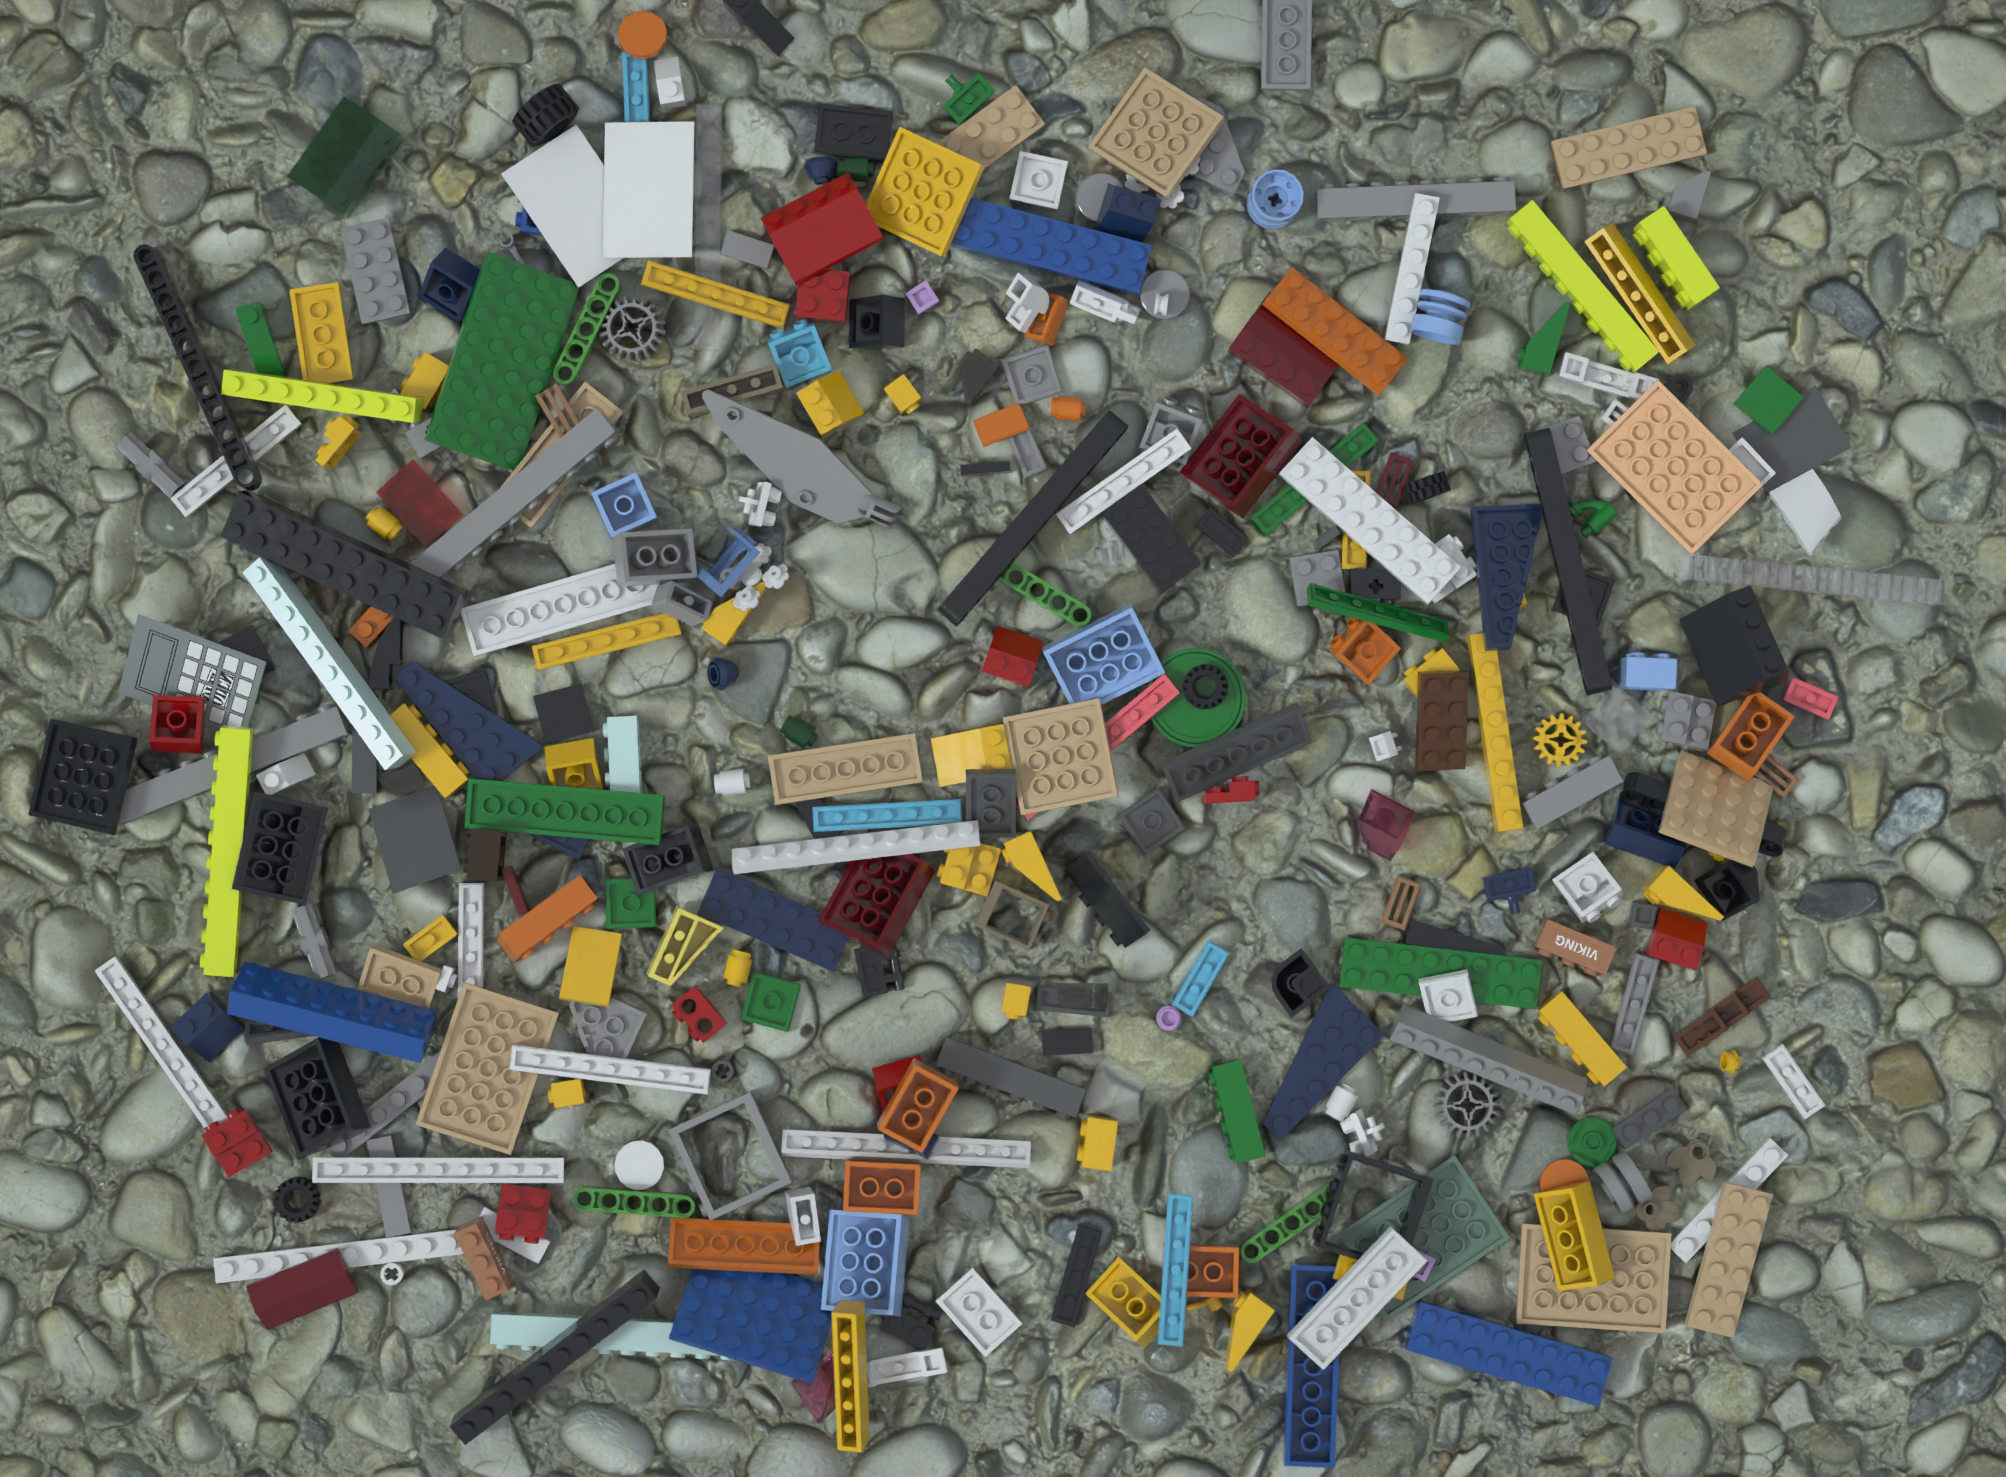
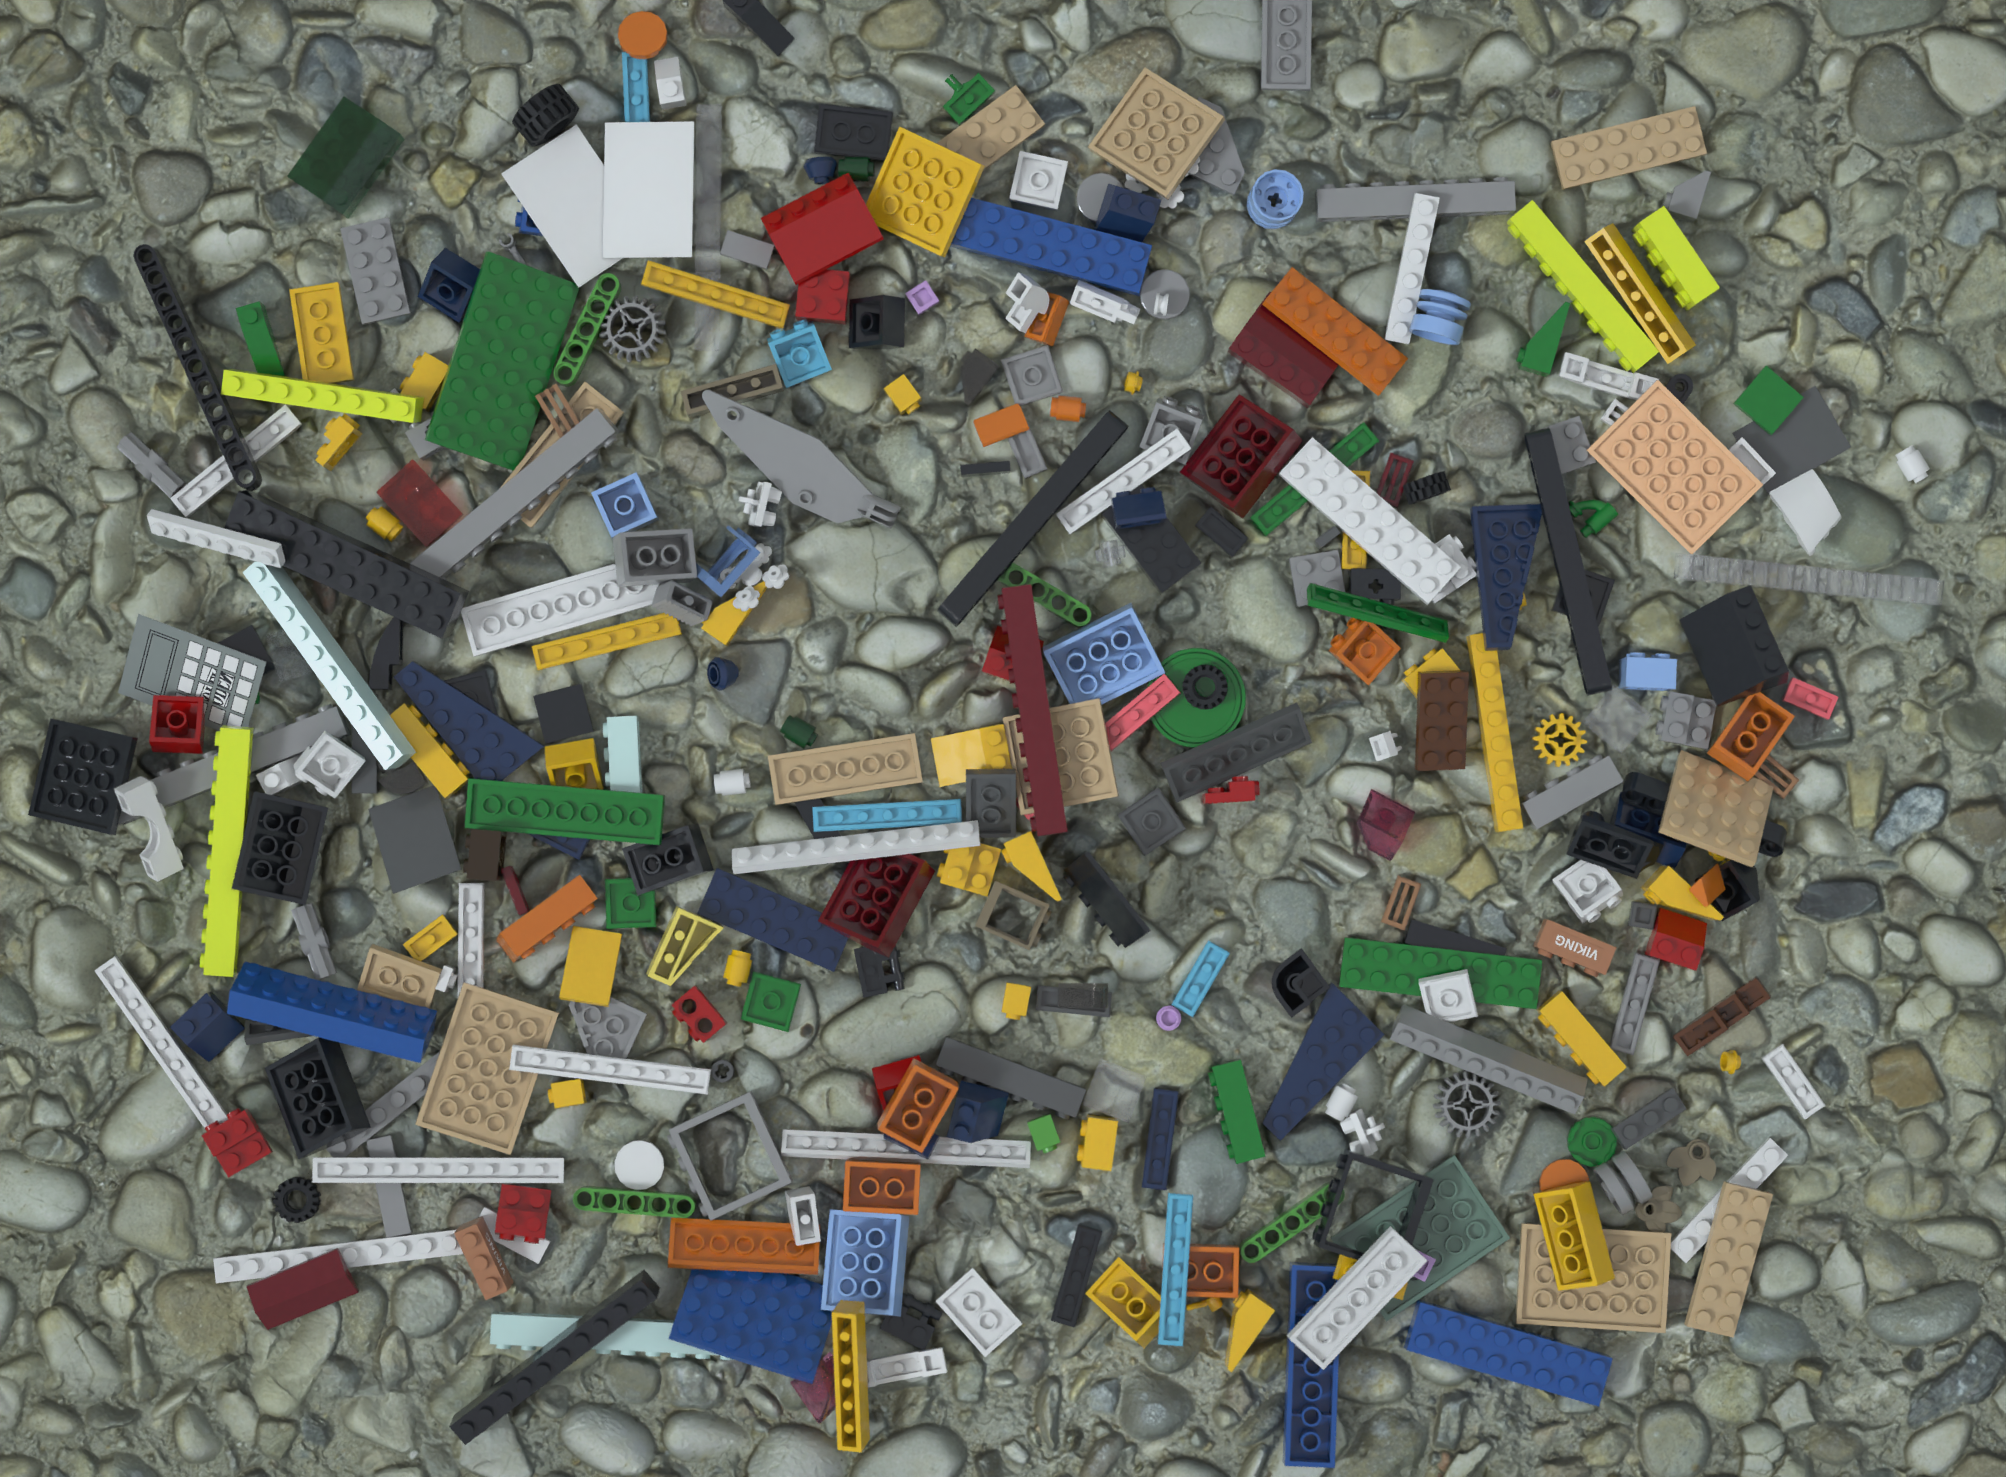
(160, 855): none -> white arch
(216, 538): none -> white plate
(328, 765): none -> white plate
(370, 626): orange plate -> none
(392, 1281): white bush -> none
(830, 403): yellow slope -> none
(977, 1113): none -> dark blue slope
(1034, 710): none -> dark red brick
(1044, 1133): none -> bright green brick
(1067, 1041): black tile -> none
(1133, 382): none -> yellow plate
(1138, 508): none -> dark blue slope
(1160, 1139): none -> dark blue tile
(1509, 887): dark blue plate -> none
(1611, 846): none -> black slope
(1708, 886): none -> orange slope
(1912, 464): none -> white brick

